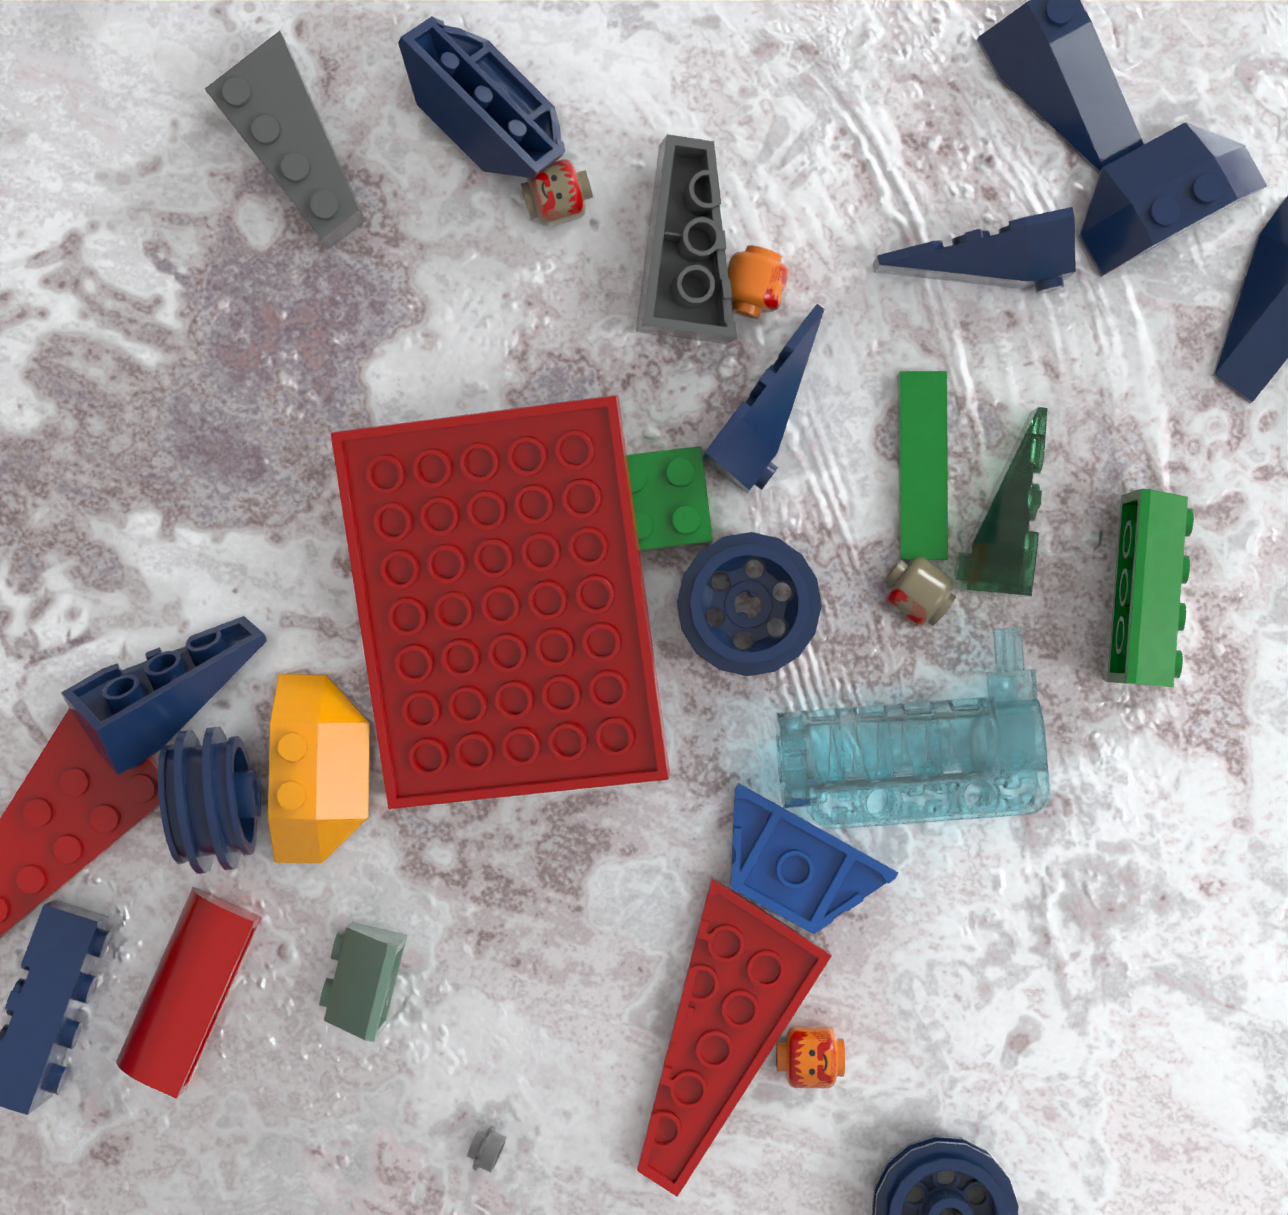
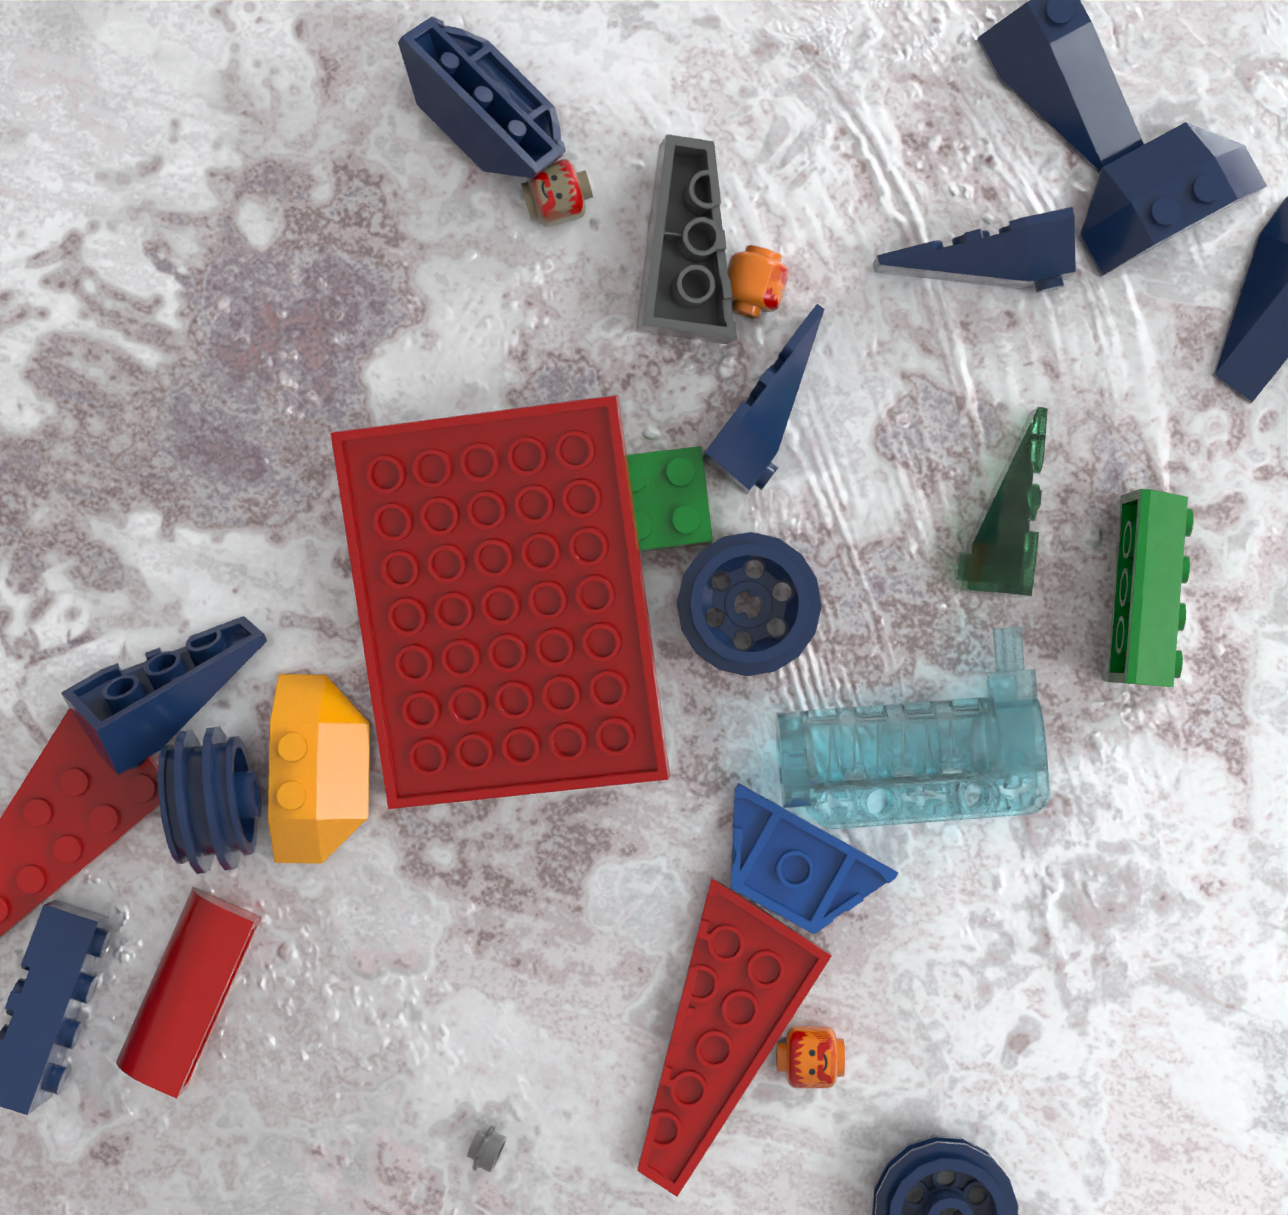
(282, 127): dark grey wedge -> none
(363, 979): sand green slope -> none
(919, 591): dark tan head -> none
(923, 465): green tile -> none

